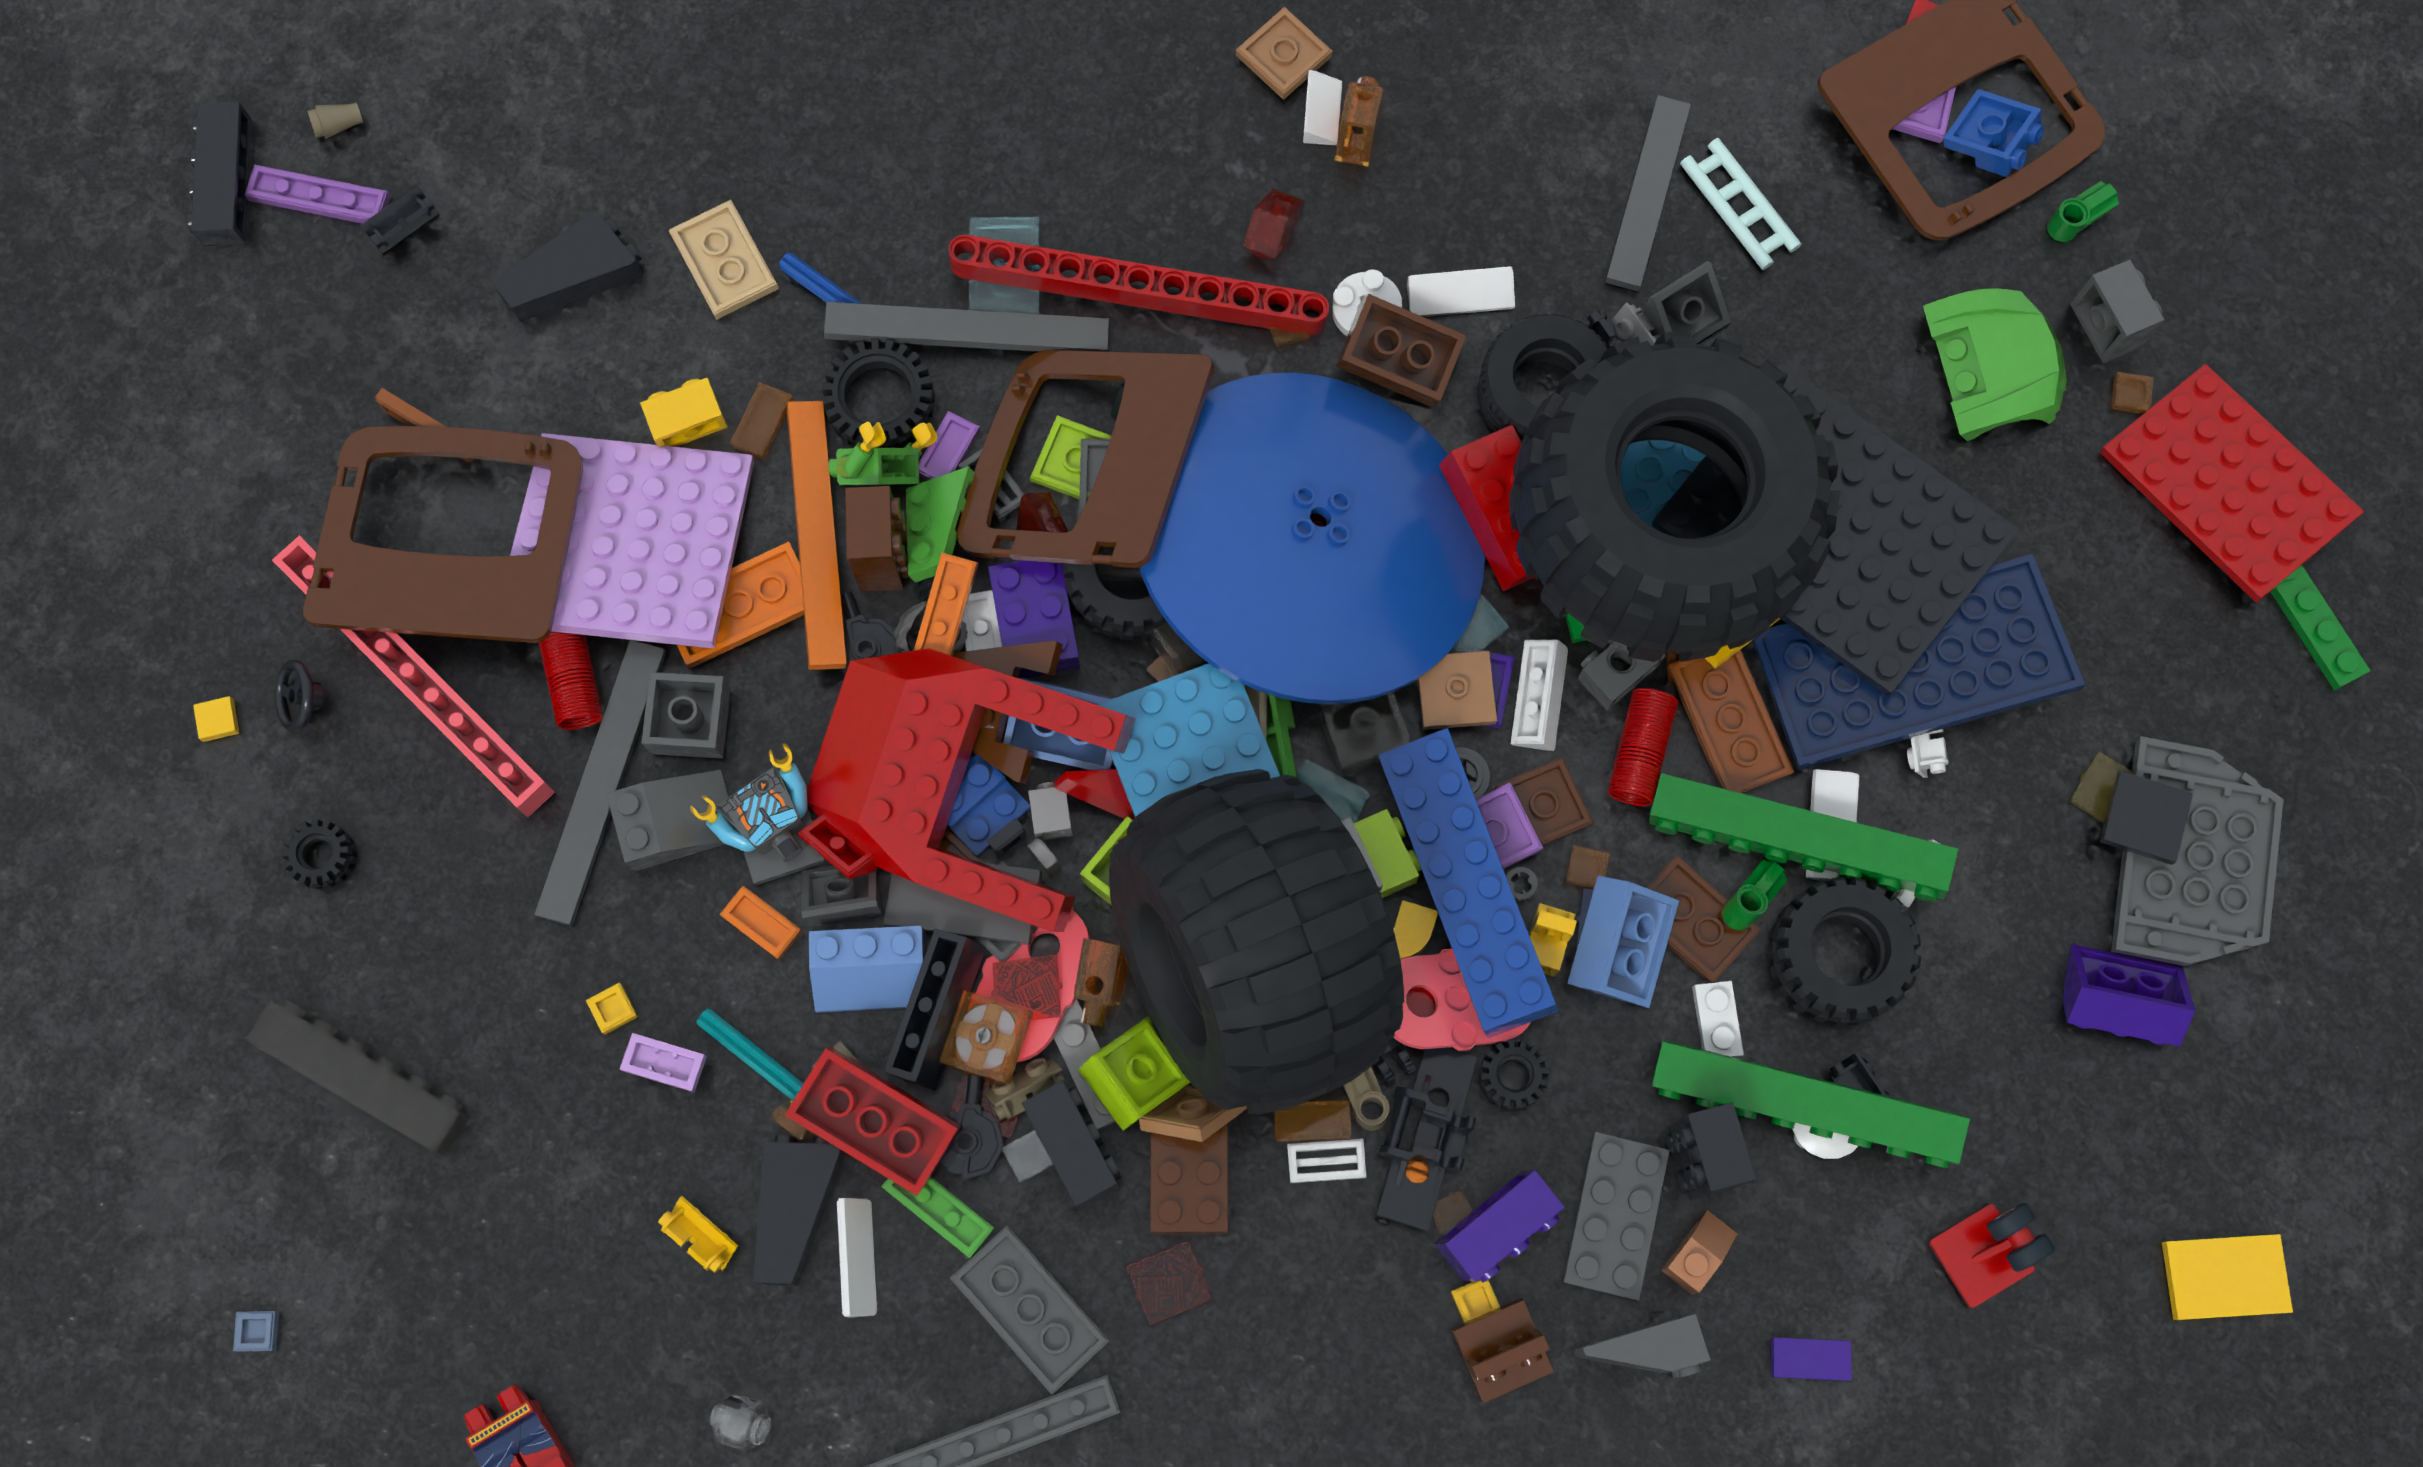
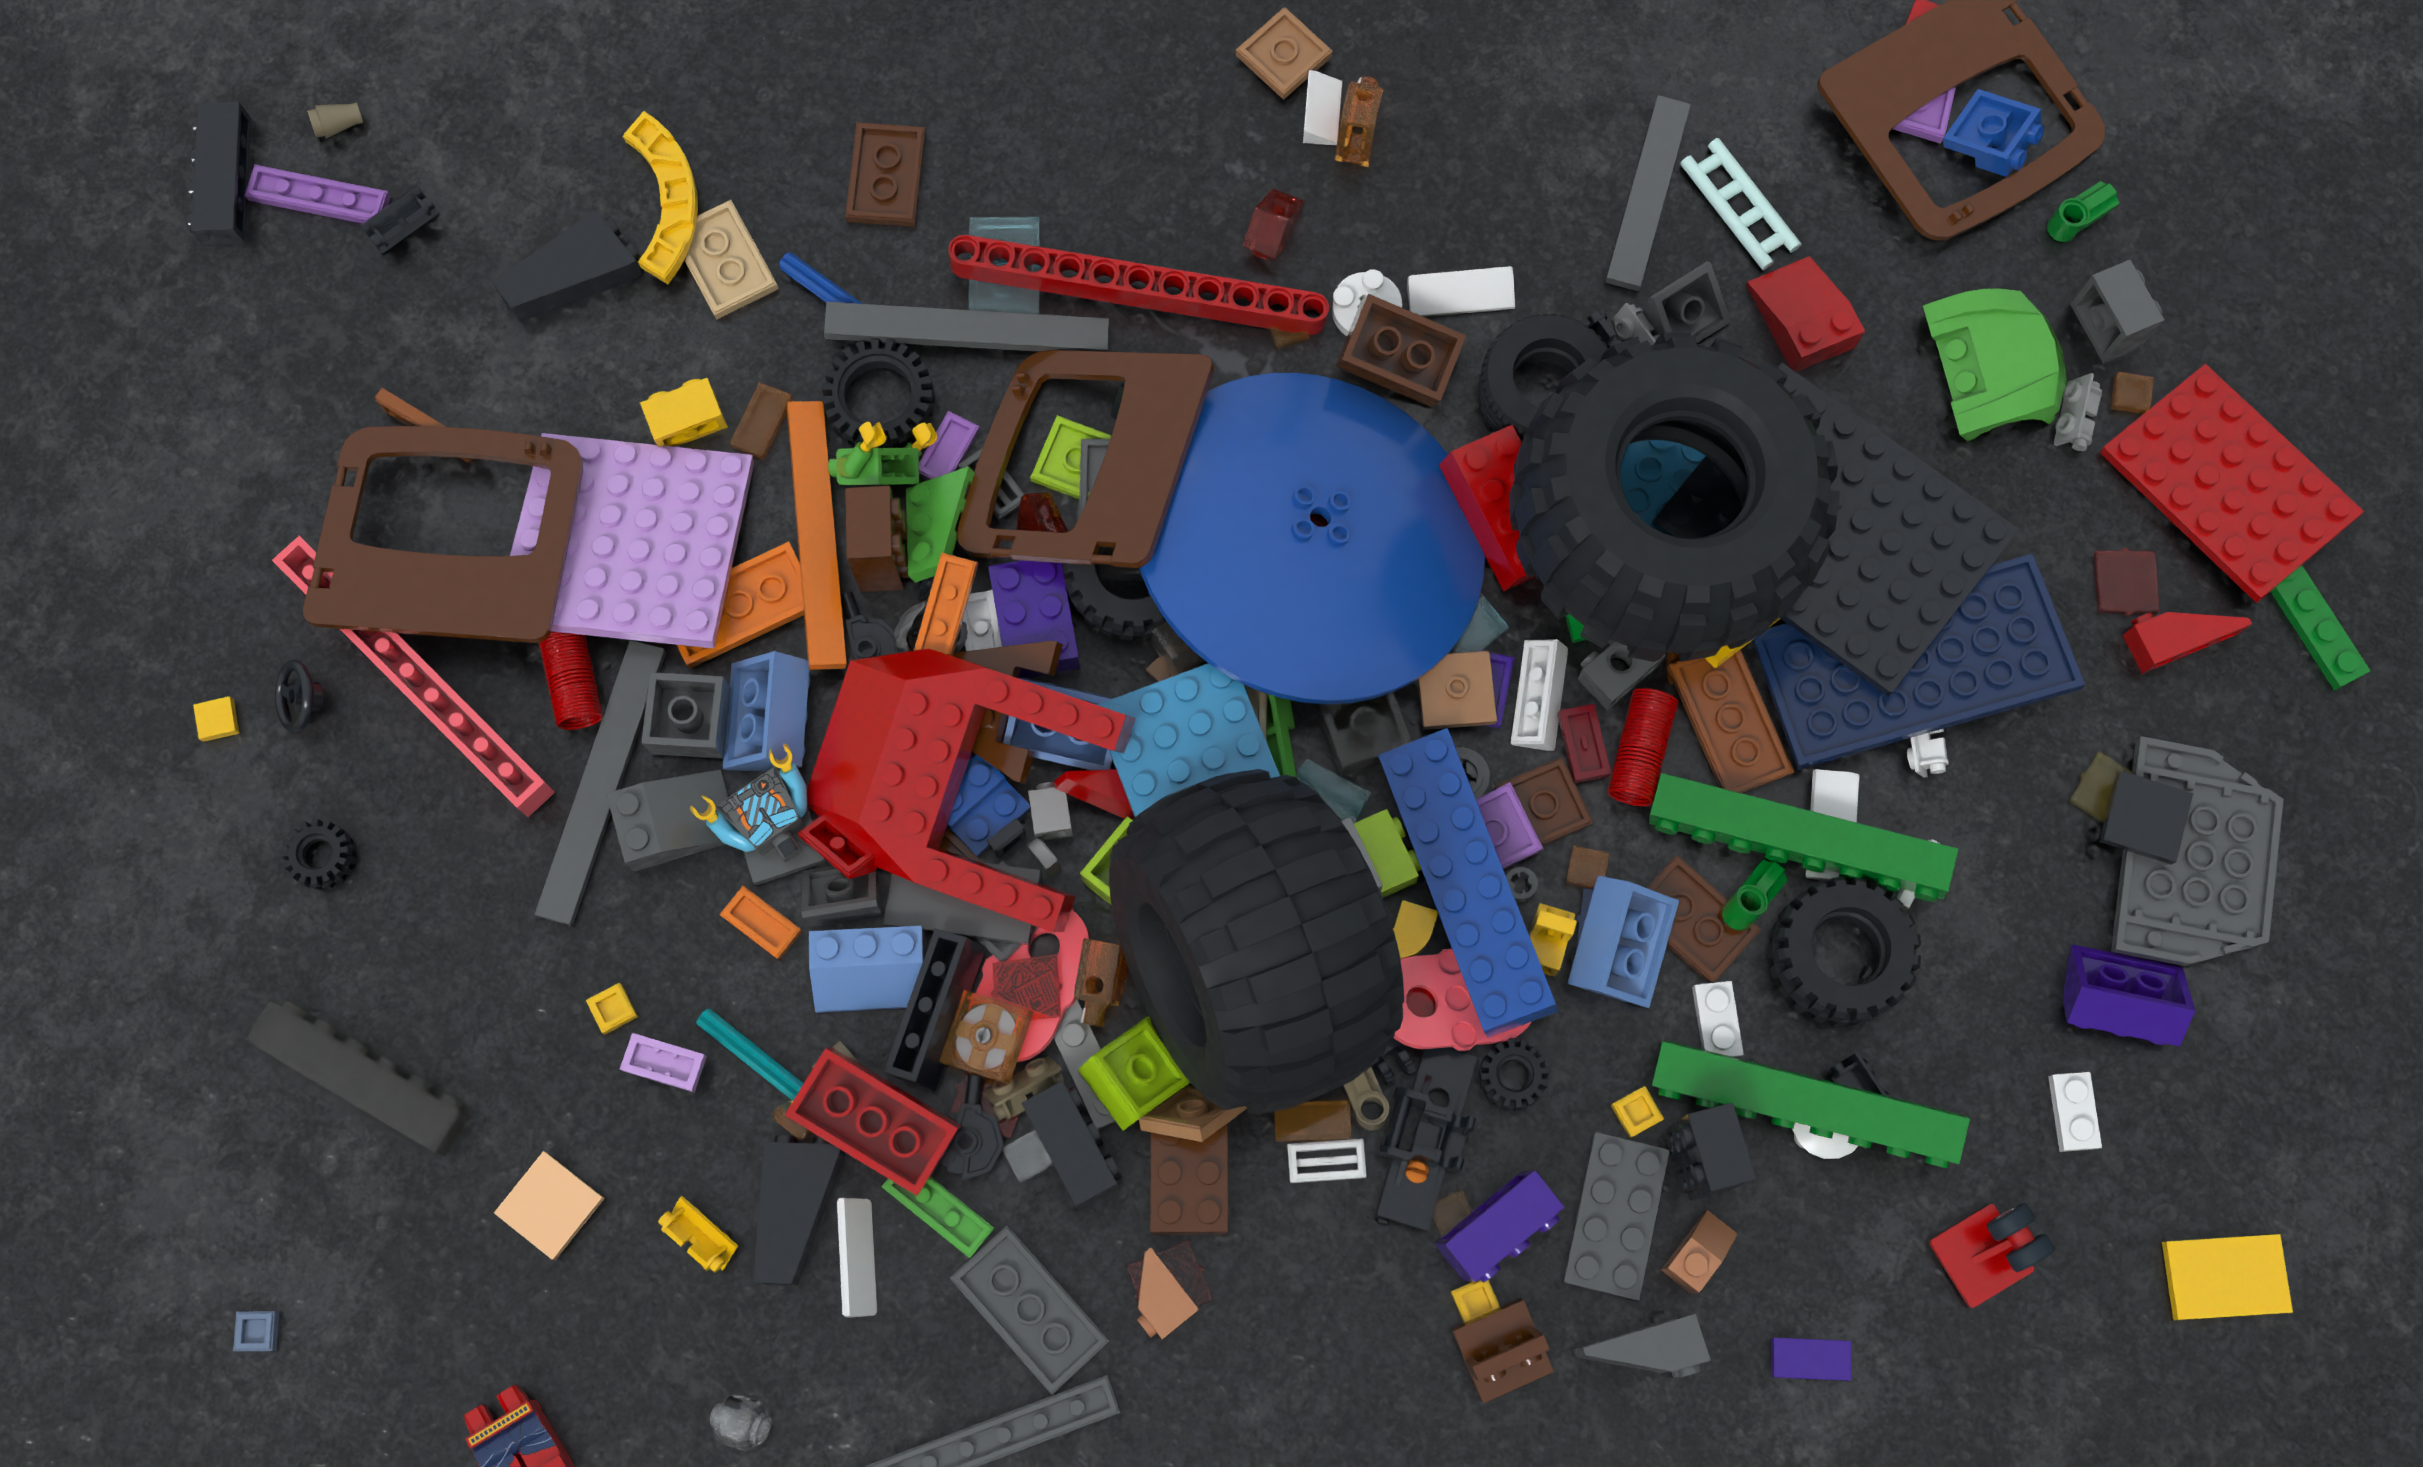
(549, 1205): none -> light nougat tile
(677, 196): none -> yellow tile
(766, 711): none -> medium blue slope
(885, 174): none -> reddish brown tile
(1161, 1298): none -> nougat slope
(1584, 743): none -> dark red plate
(1637, 1112): none -> yellow tile
(1806, 313): none -> red slope
(2074, 1112): none -> white plate
(2079, 399): none -> light grey hinge
(2126, 582): none -> clear red piece
(2176, 635): none -> red slope

